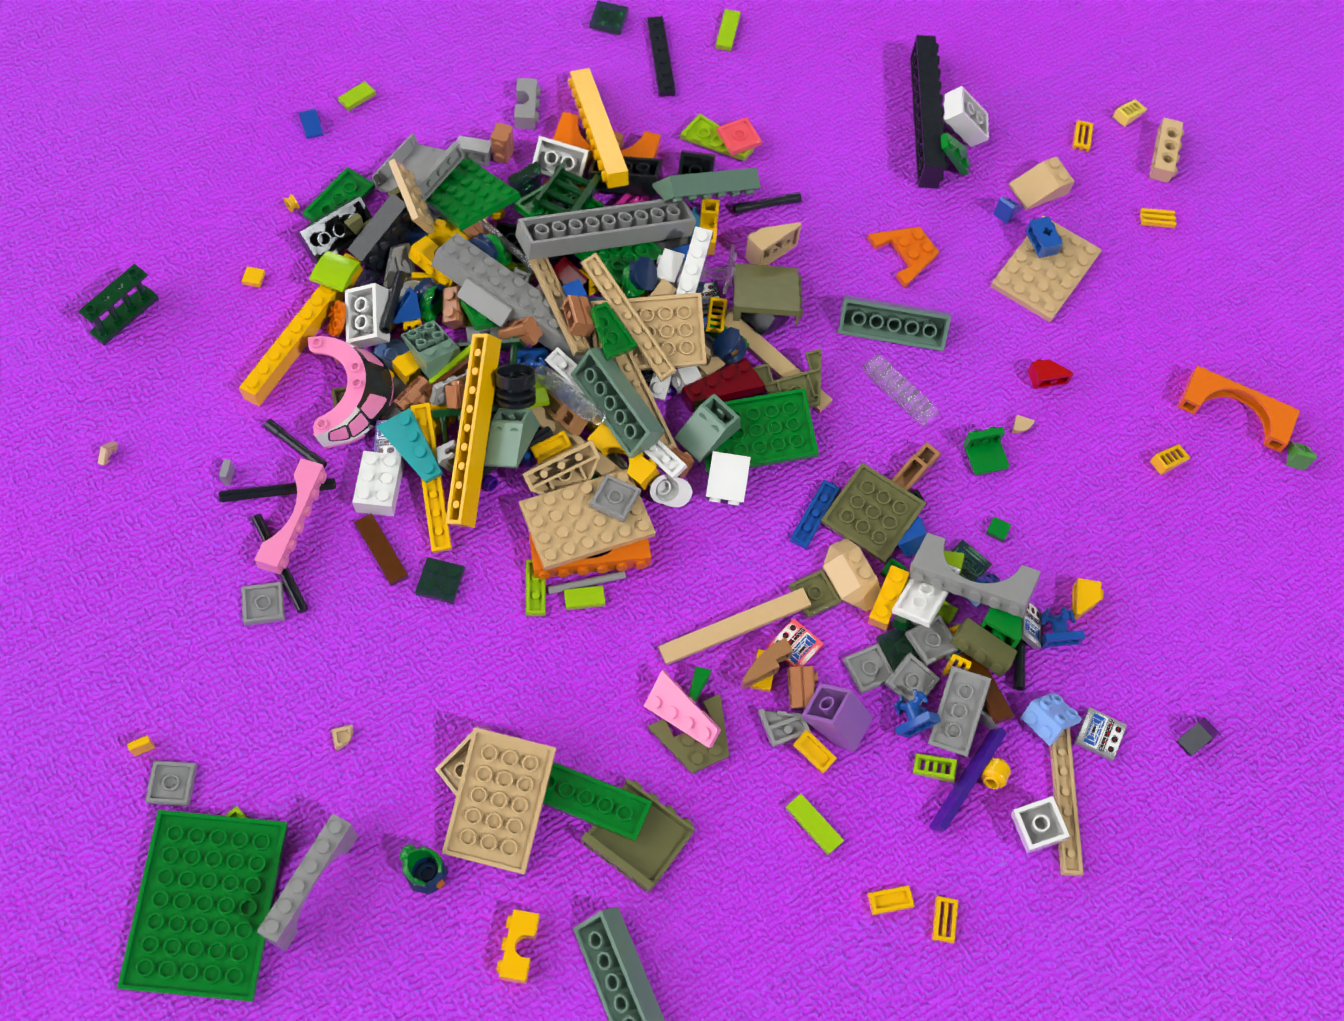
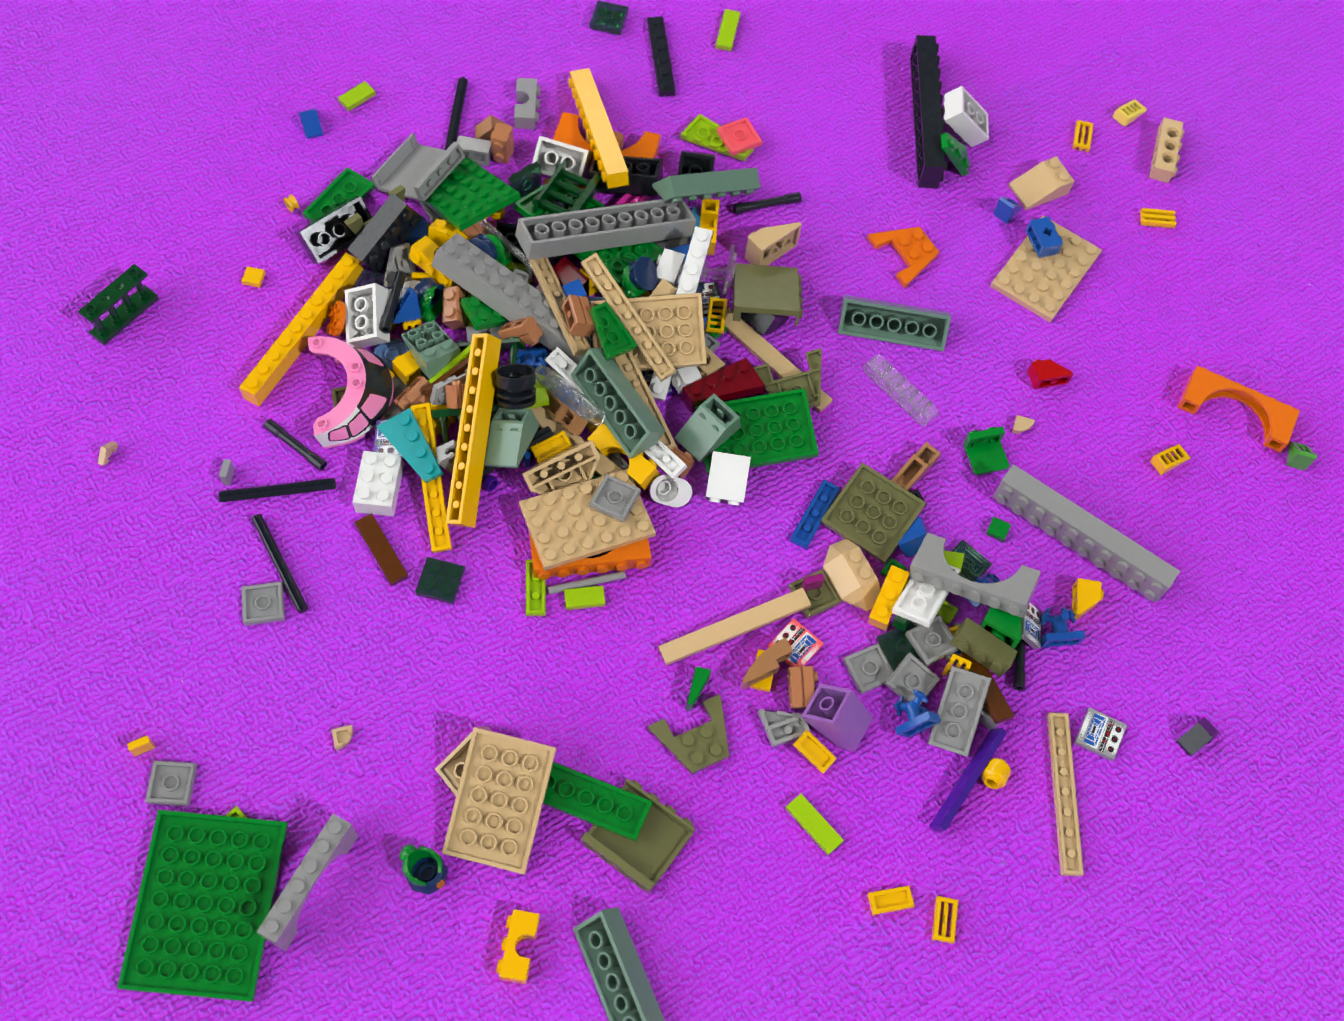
(275, 551): bright pink arch -> none
(334, 271): lime slope -> none
(411, 196): tan plate -> none
(456, 112): none -> black axle
(484, 302): light grey slope -> none
(486, 127): none -> medium nougat slope
(677, 708): bright pink wing -> none
(730, 346): dark blue piece -> none
(813, 582): none -> magenta tile
(934, 774): lime slope -> none
(1040, 825): white brick -> none
(1050, 717): light blue bracket -> none
(1085, 534): none -> light grey brick

